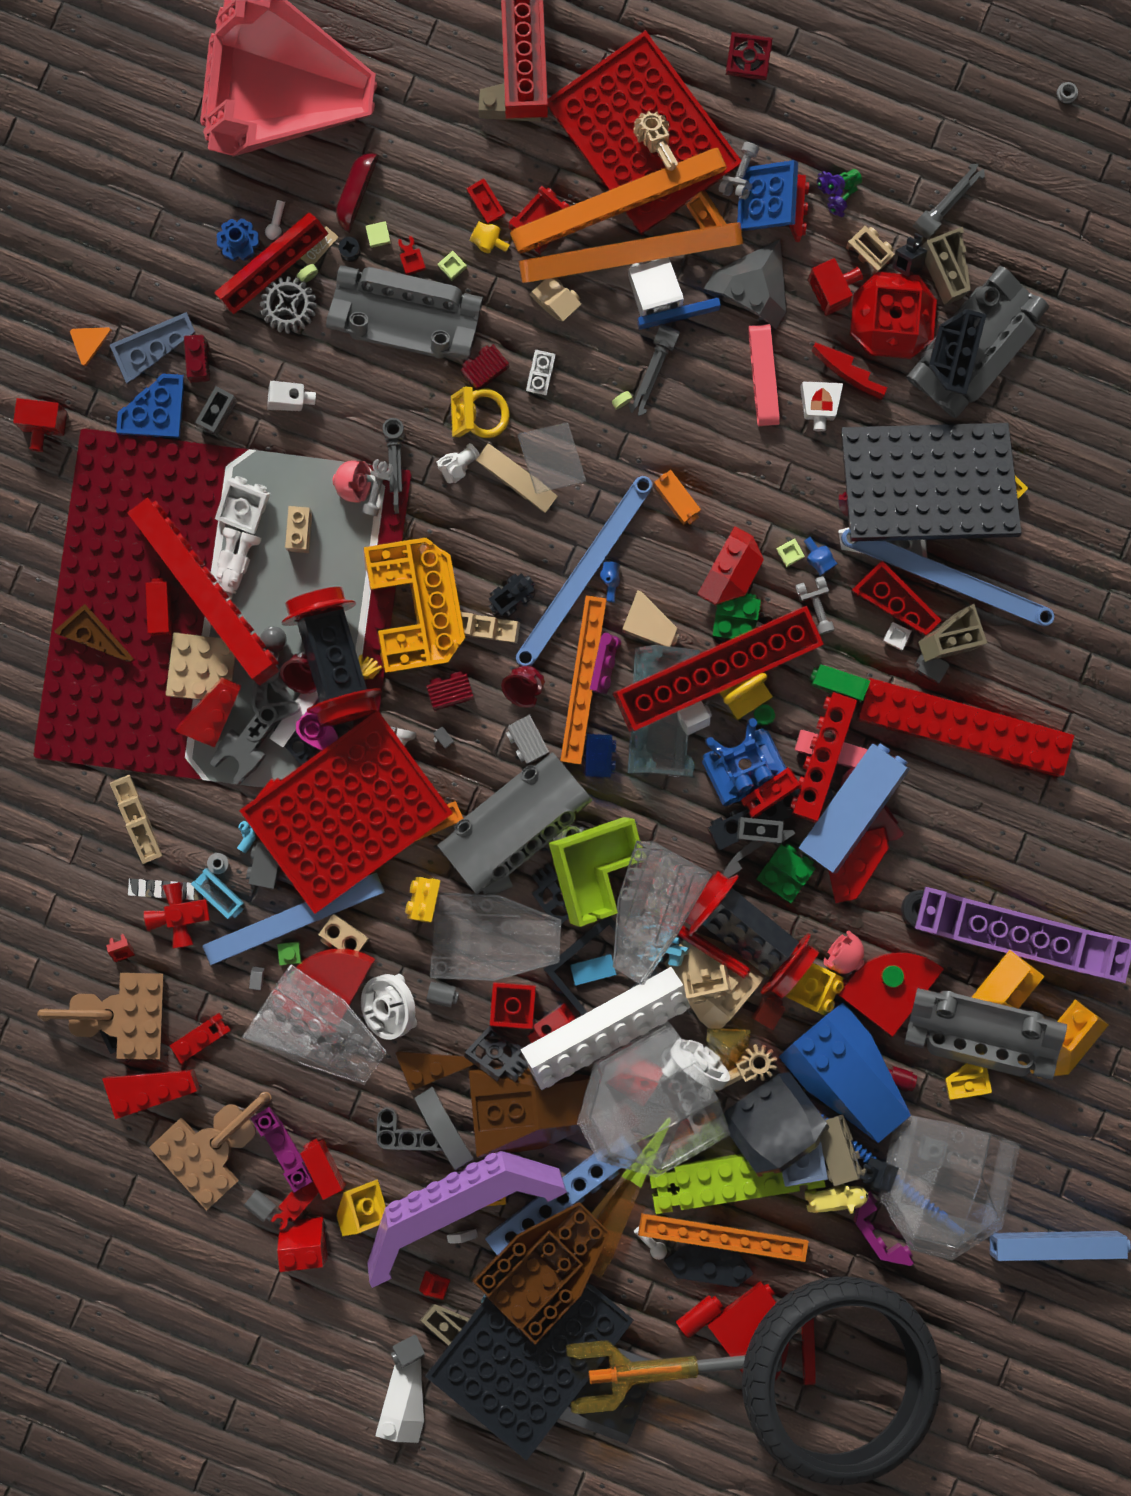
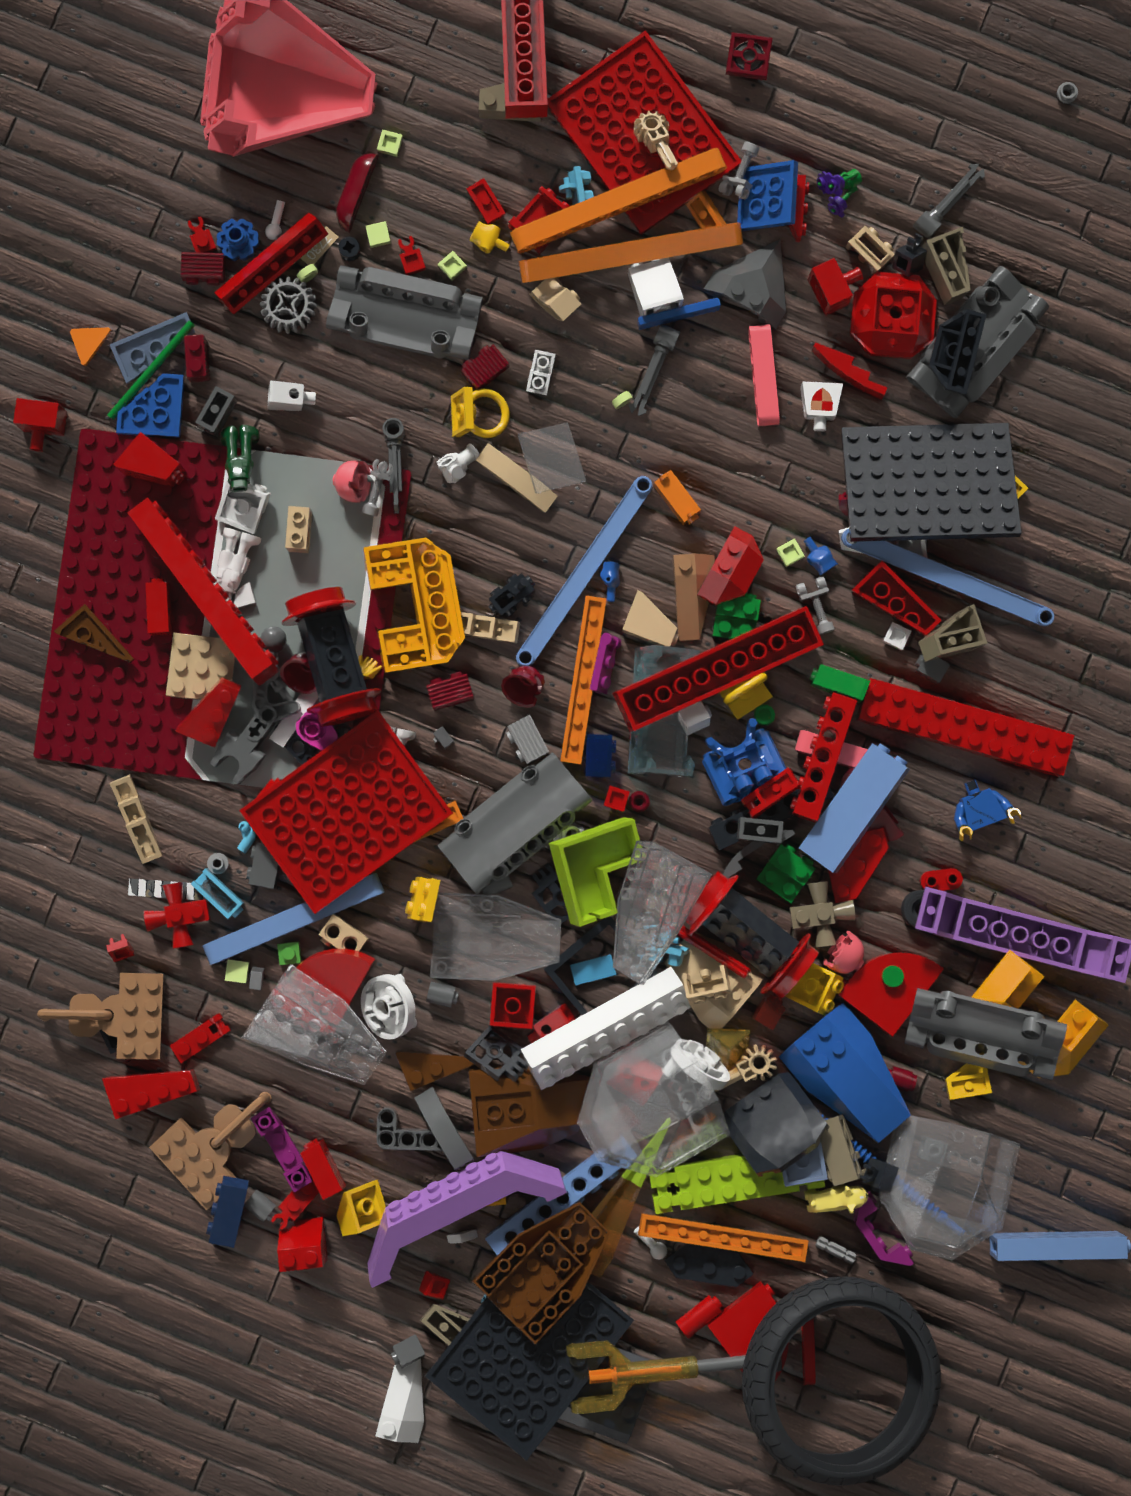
(150, 463): none -> red slope
(151, 369): none -> green piece
(202, 239): none -> red plate
(203, 268): none -> dark red brick
(227, 1211): none -> dark blue brick
(237, 971): none -> yellowish green tile
(239, 468): none -> dark green piece
(244, 596): none -> white tile
(389, 143): none -> yellowish green tile
(574, 185): none -> medium azure hips
(616, 798): none -> red tile
(639, 794): none -> dark red plate
(689, 575): none -> medium nougat wedge
(821, 914): none -> dark tan brick
(836, 1250): none -> light grey axle
(941, 879): none -> red plate
(981, 809): none -> blue torso

